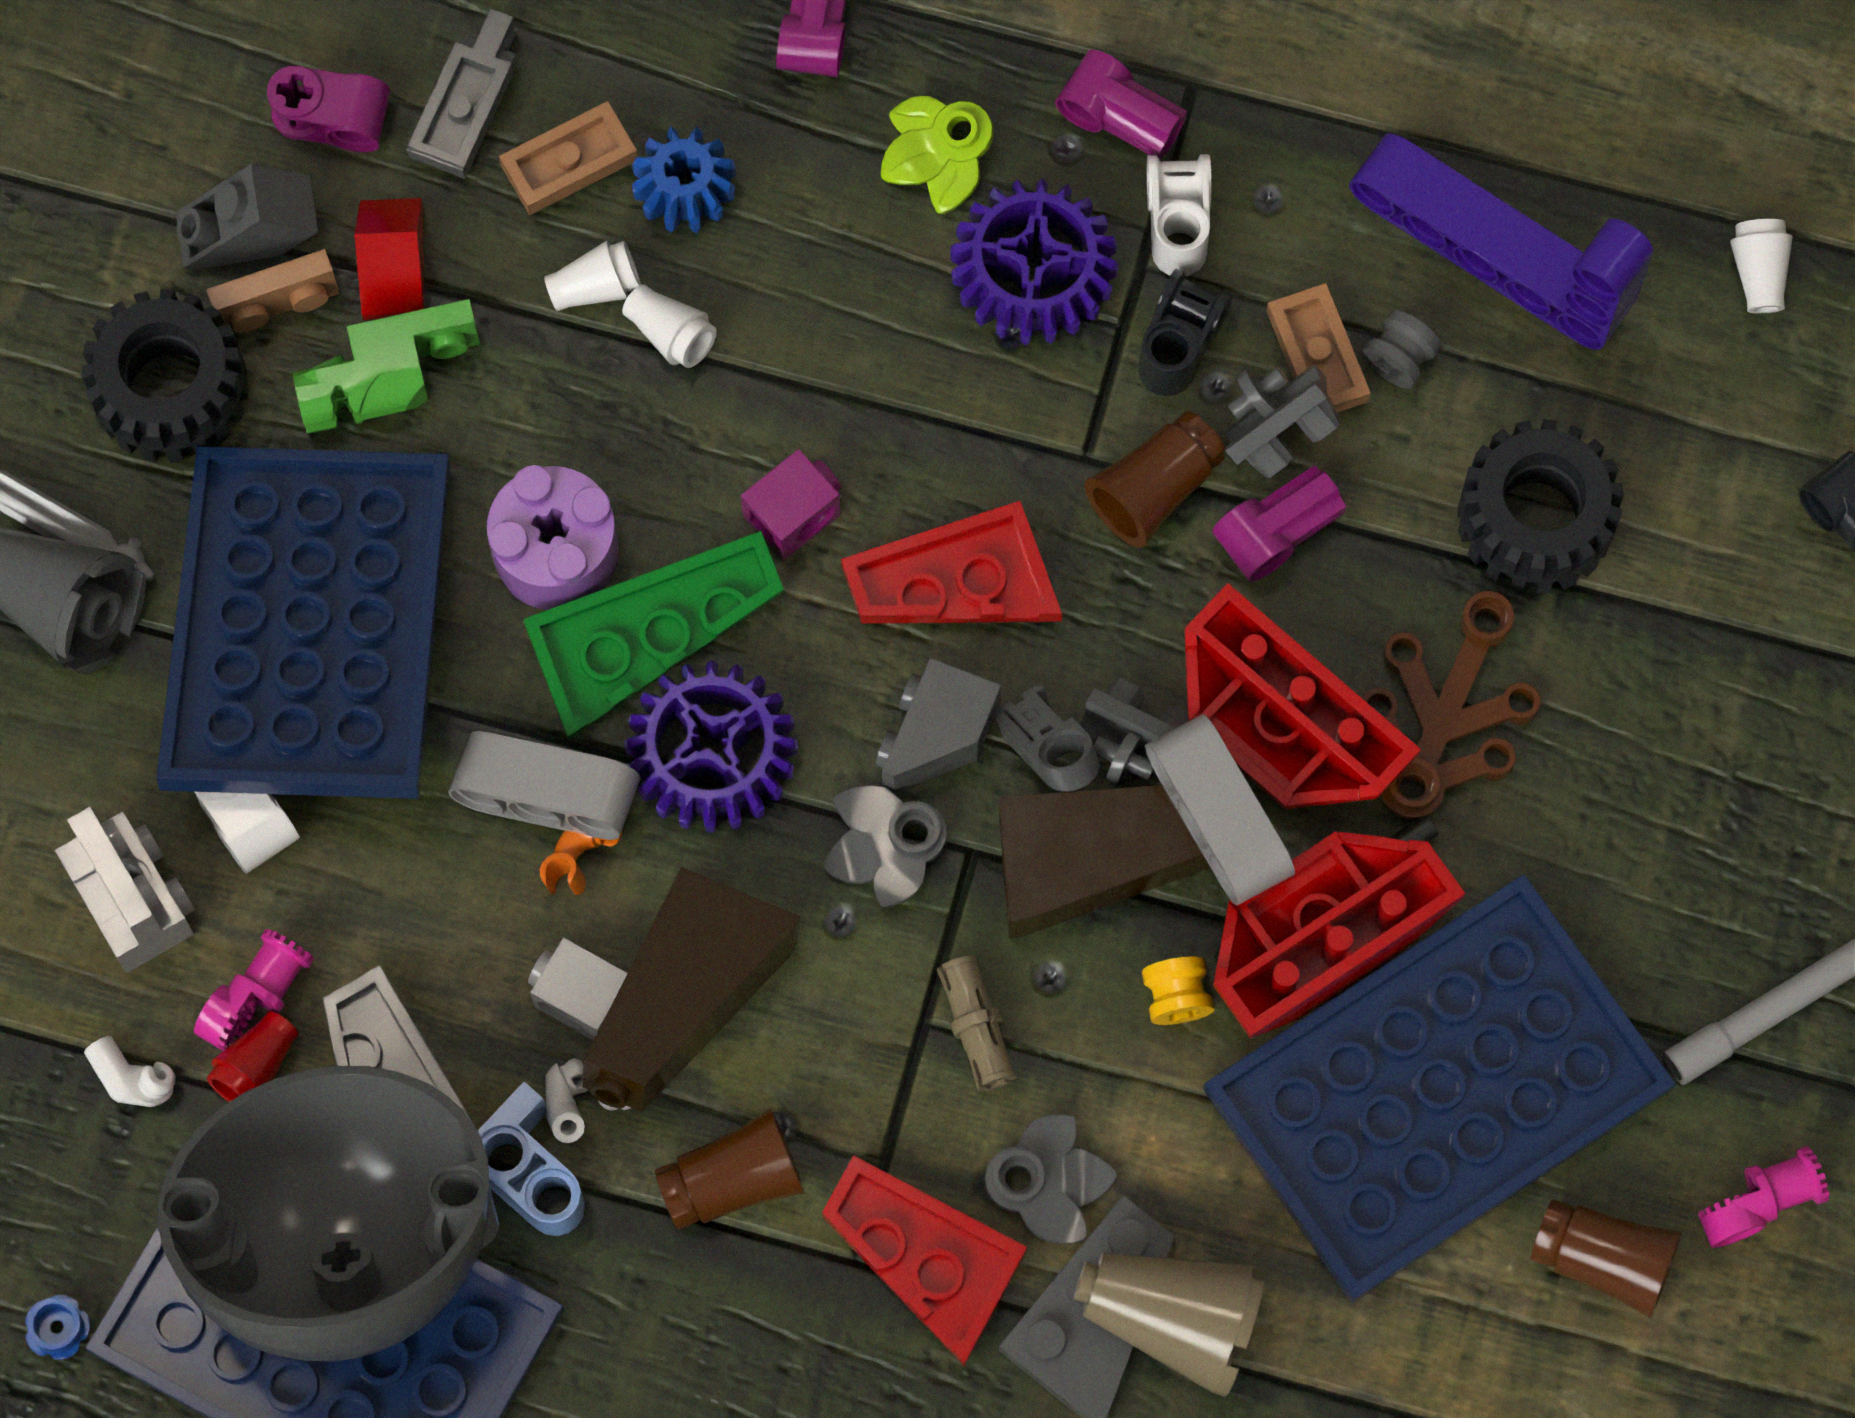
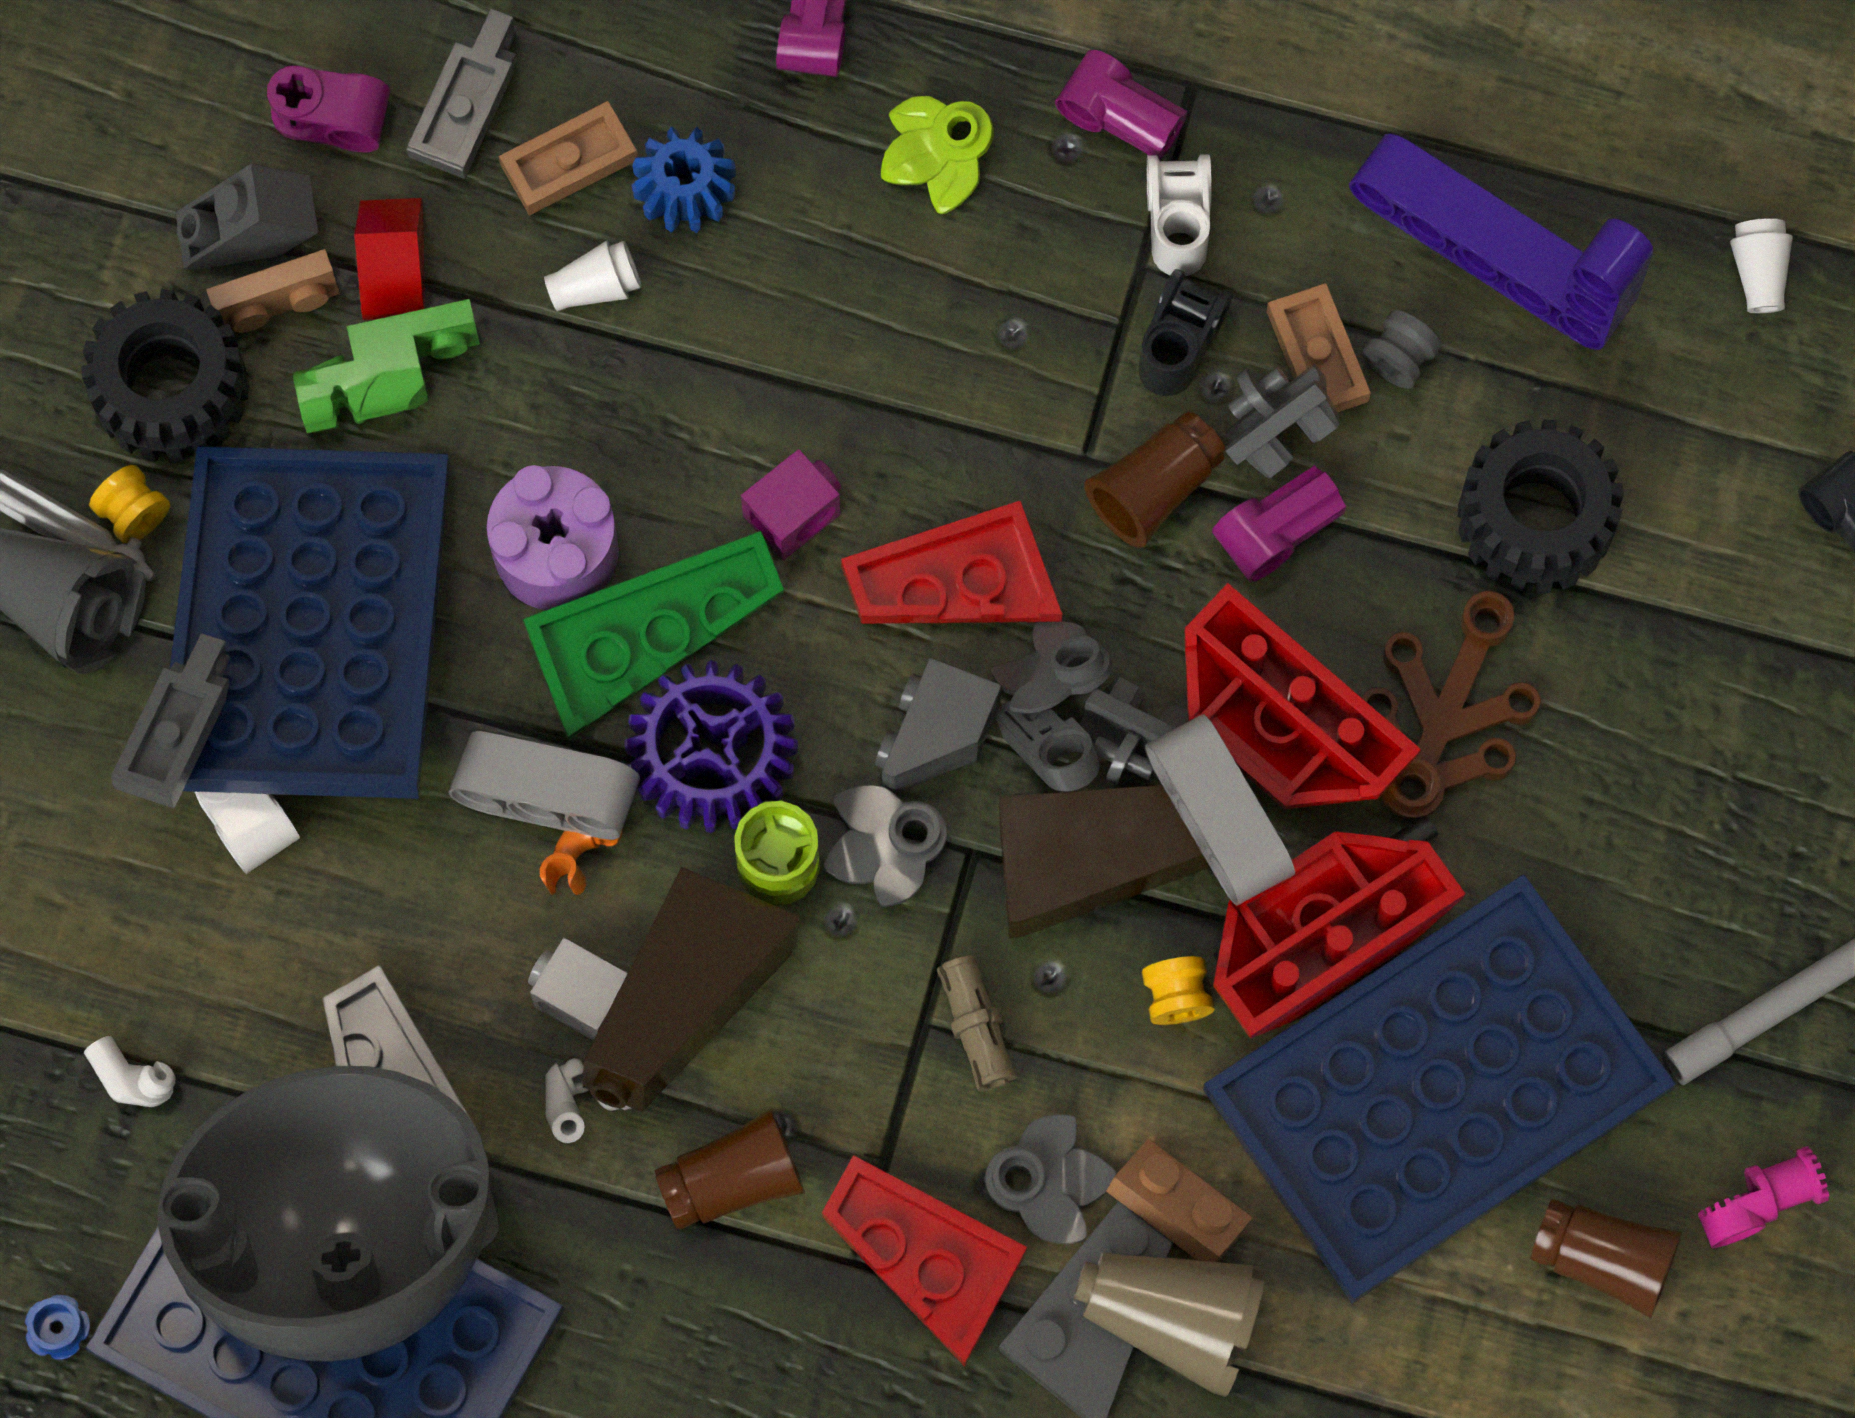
(129, 504): none -> yellow wheel
(136, 914): brick -> none
(174, 725): none -> dark grey hinge
(252, 1057): red cone -> none
(261, 985): dark pink connector -> none
(537, 1168): light blue tile -> none
(671, 326): white cone -> none
(777, 852): none -> lime wheel
(1059, 264): dark purple gear -> none
(1061, 666): none -> dark grey plate
(1179, 1203): none -> medium nougat plate

